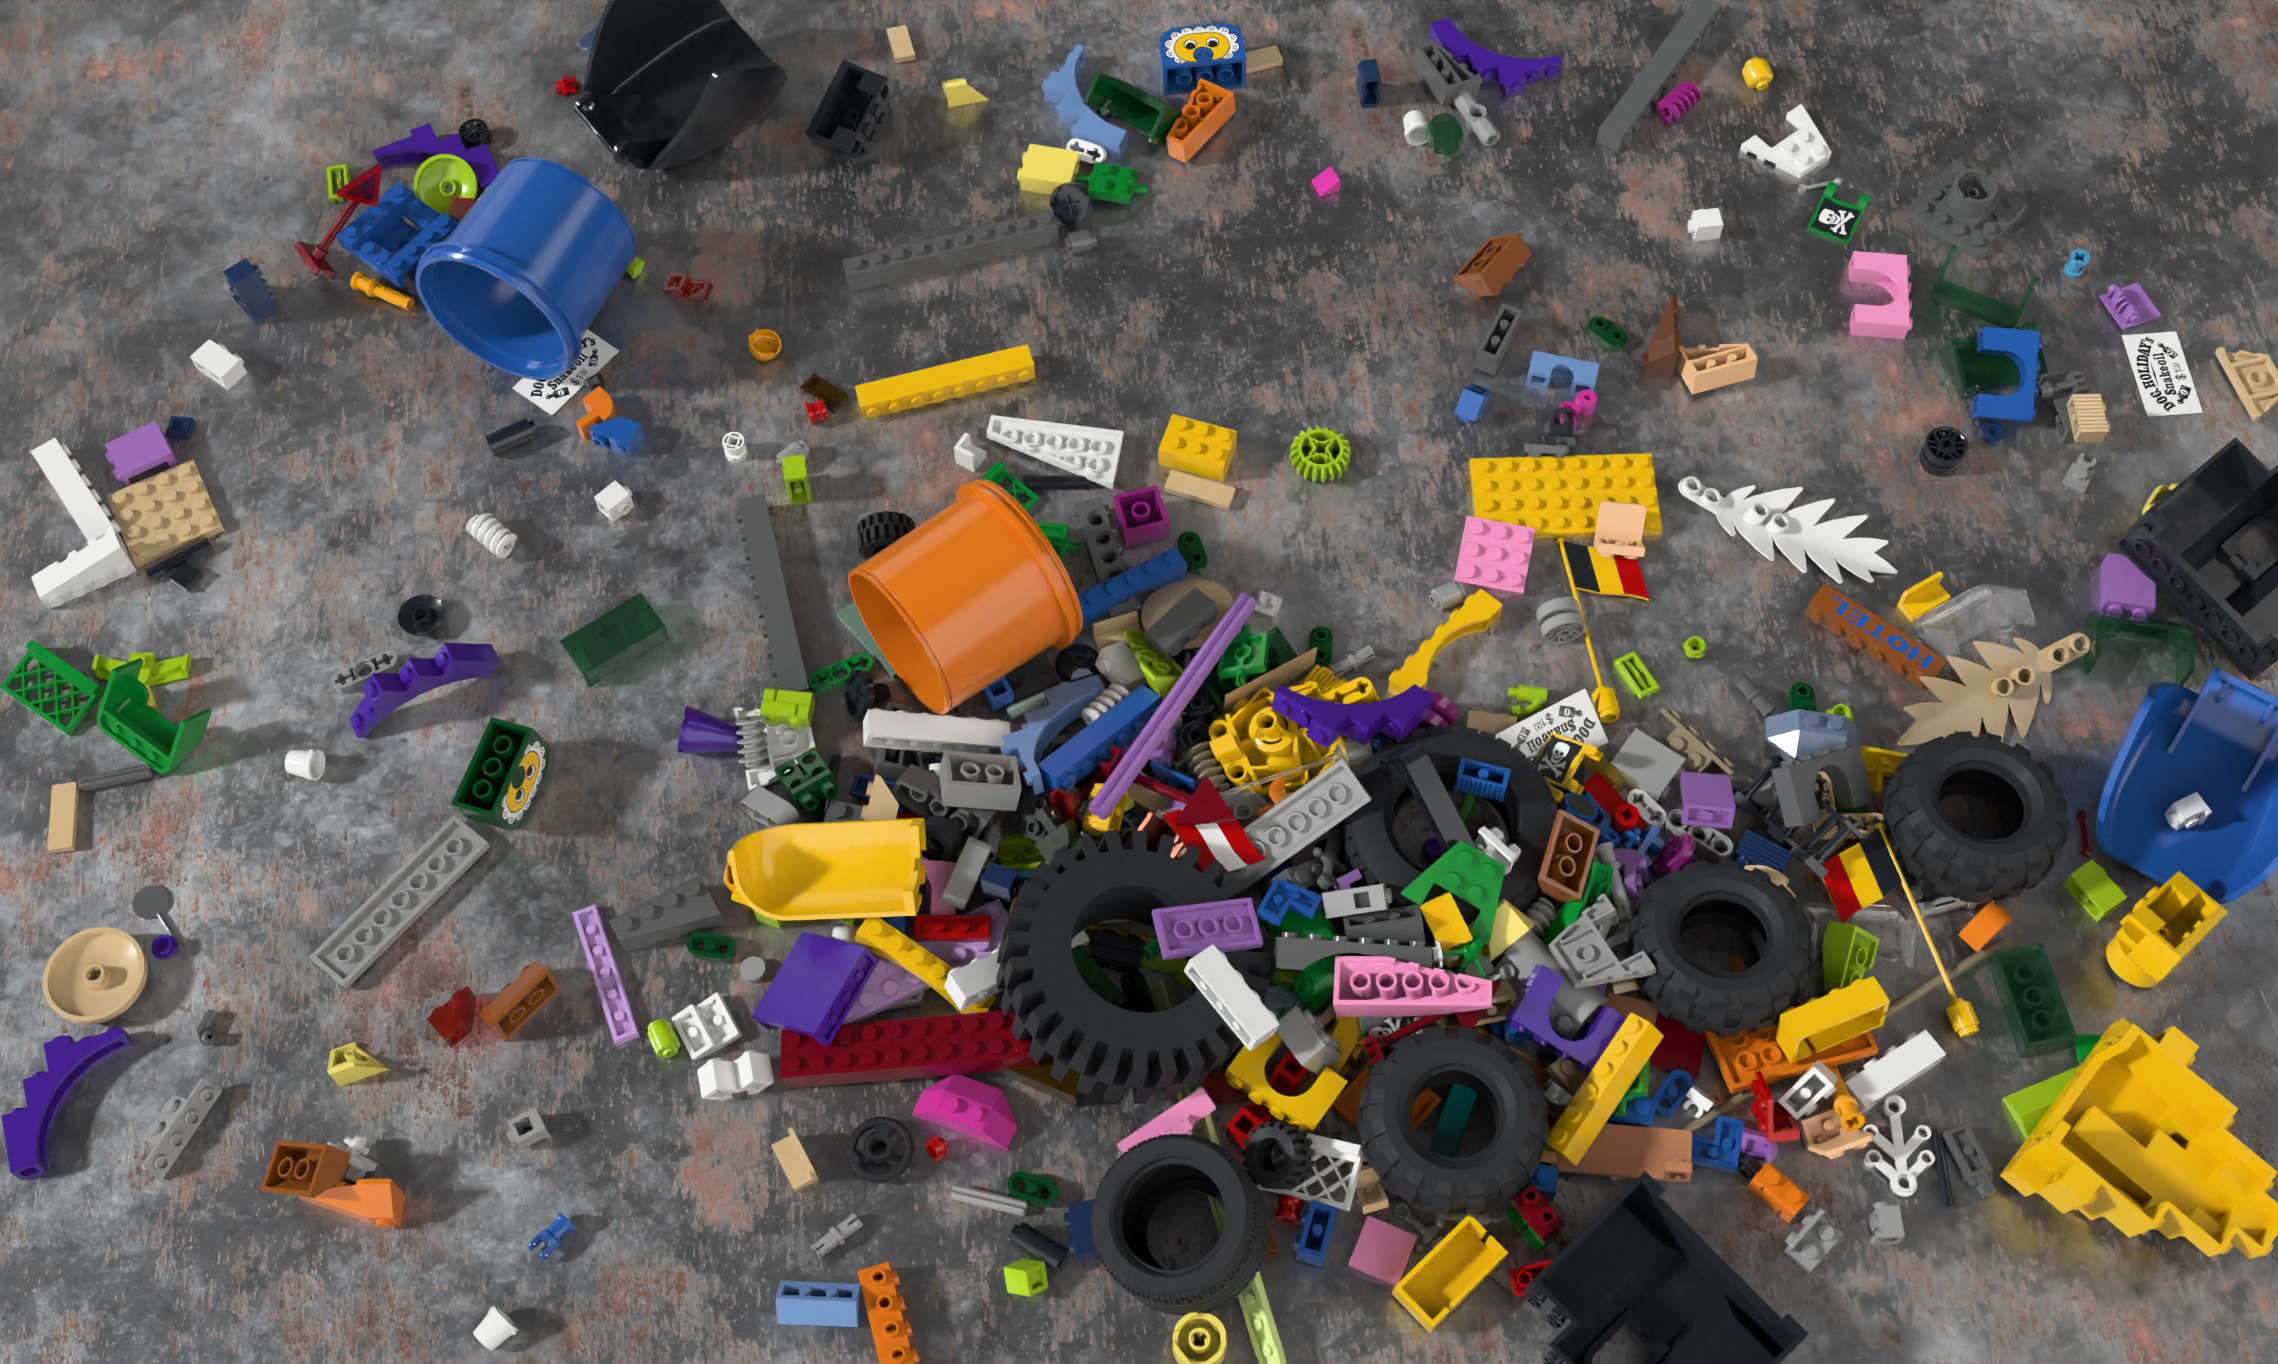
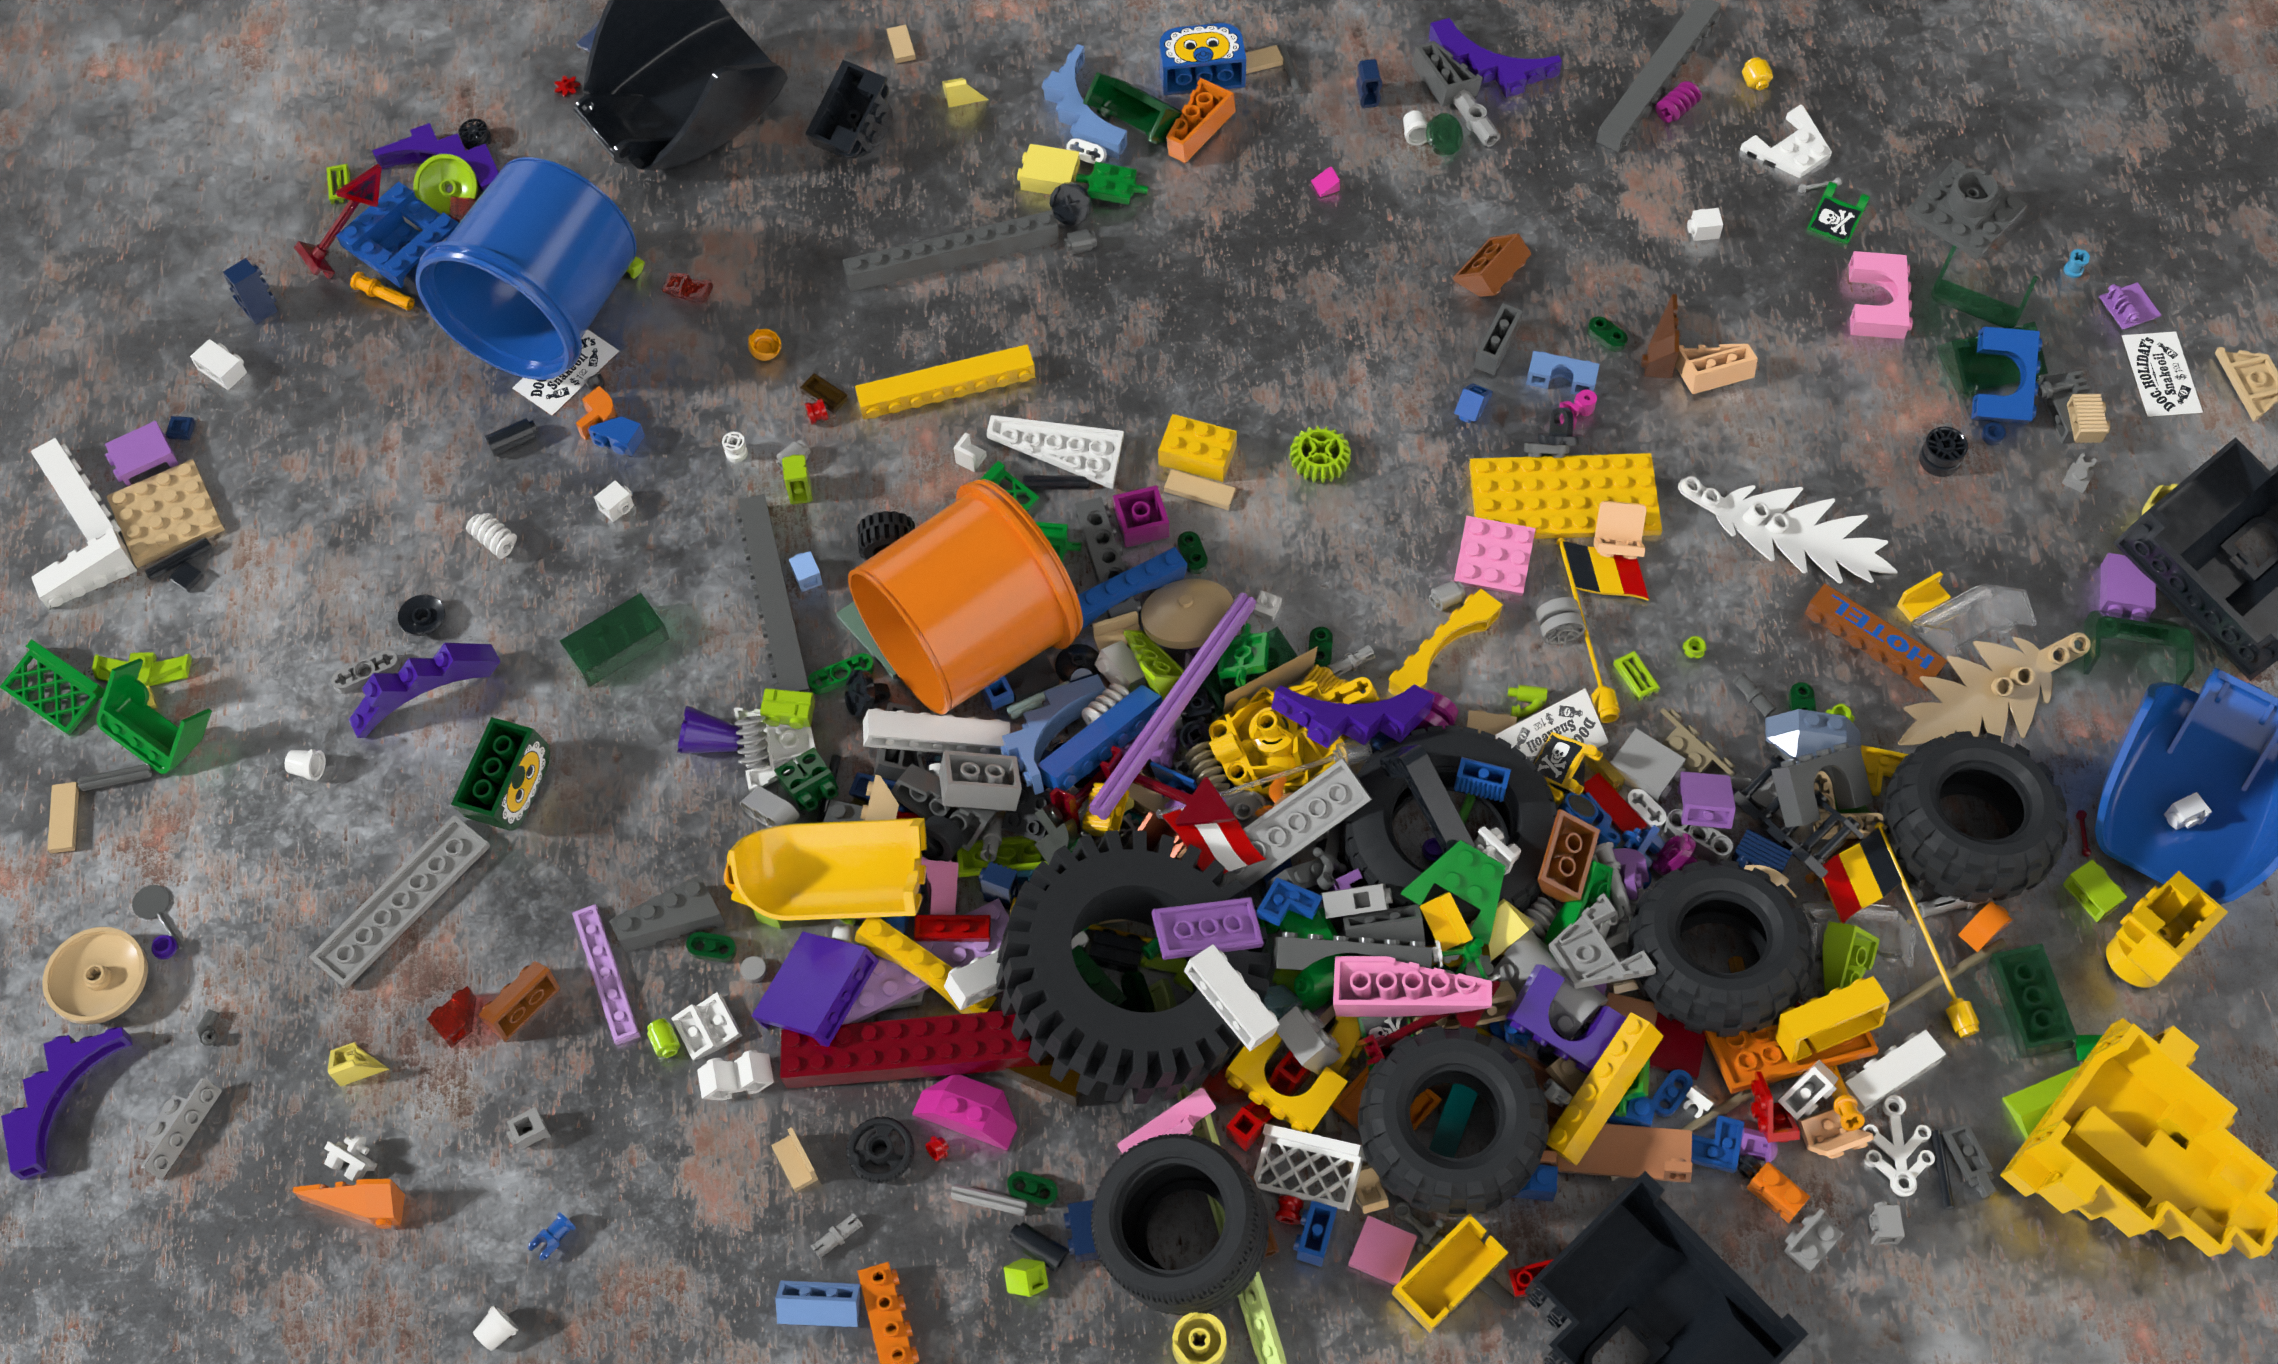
(304, 1168): dark orange slope -> none
(805, 571): none -> light blue brick
(966, 873): light grey beam -> none
(1181, 624): dark grey brick -> none
(1259, 1159): black tyre -> none
(1534, 1211): dark red hips -> none
(1624, 823): red wheel -> none

